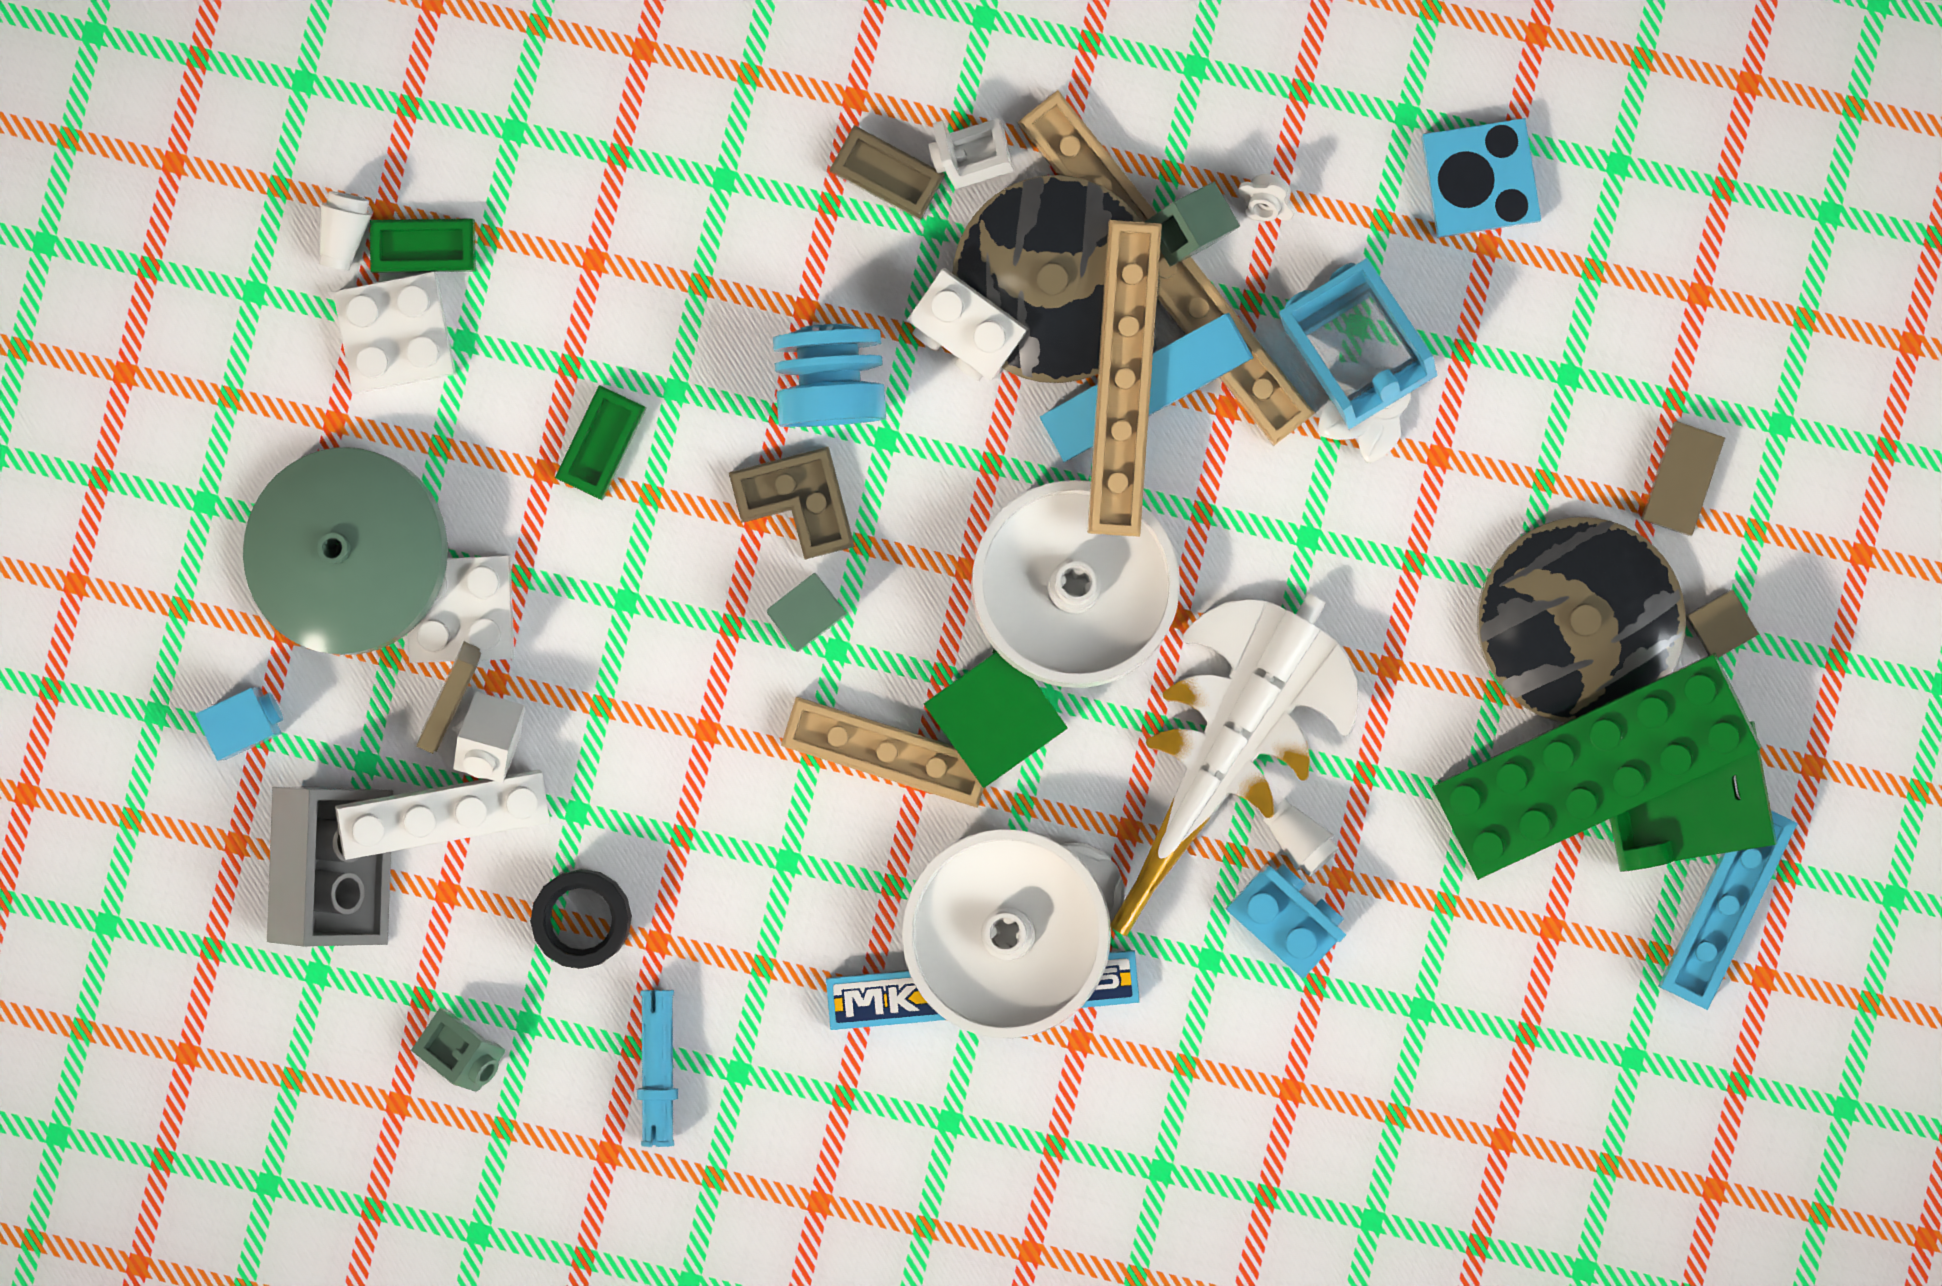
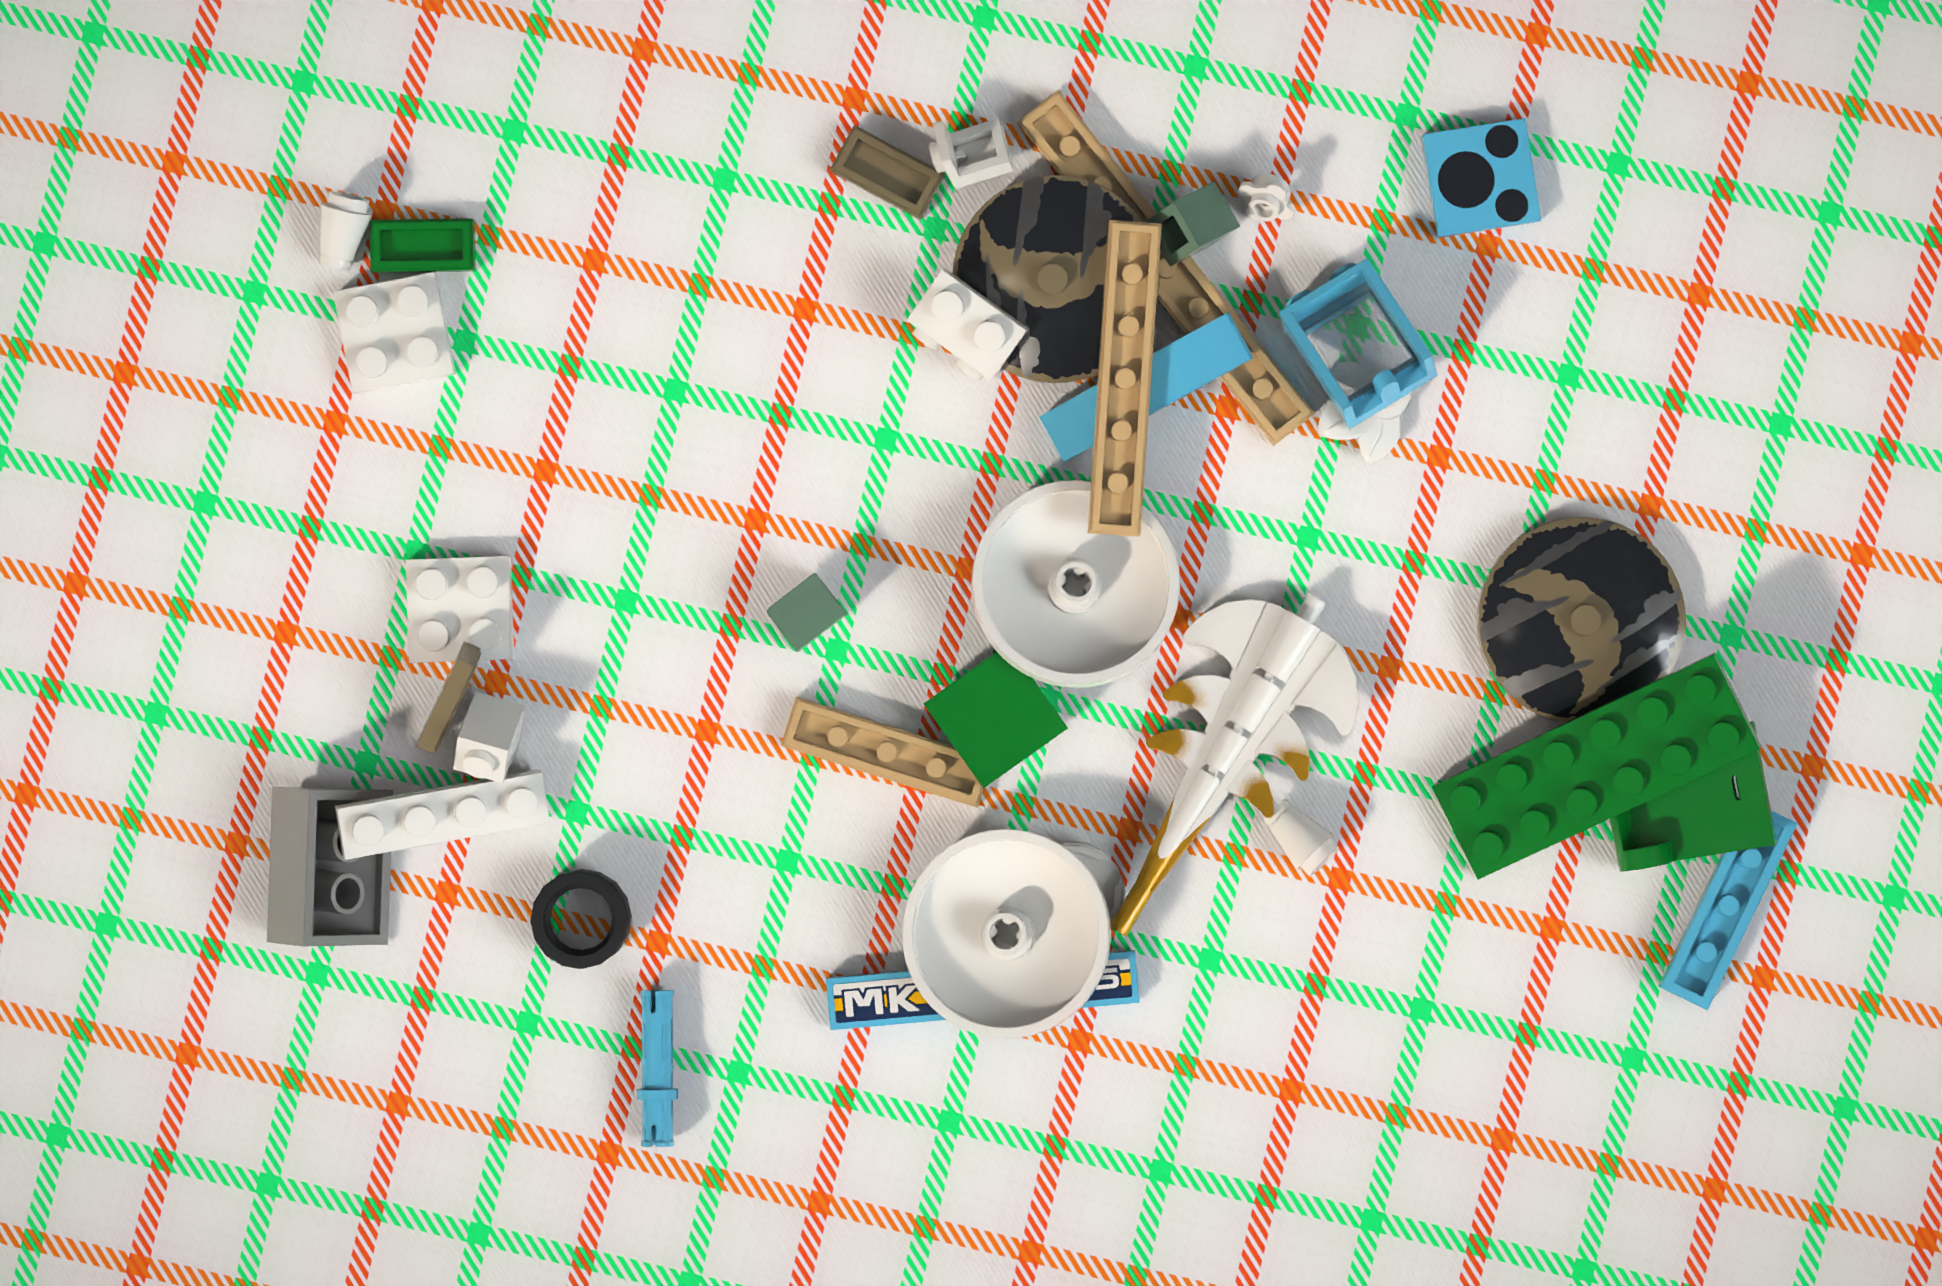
(240, 722): medium azure brick -> none
(388, 558): sand green dish -> none
(458, 1051): sand green bracket -> none
(600, 442): green tile -> none
(799, 484): dark tan tile -> none
(829, 377): medium azure wheel -> none
(1286, 920): medium azure bracket -> none
(1683, 478): dark tan tile -> none
(1722, 624): dark tan tile -> none

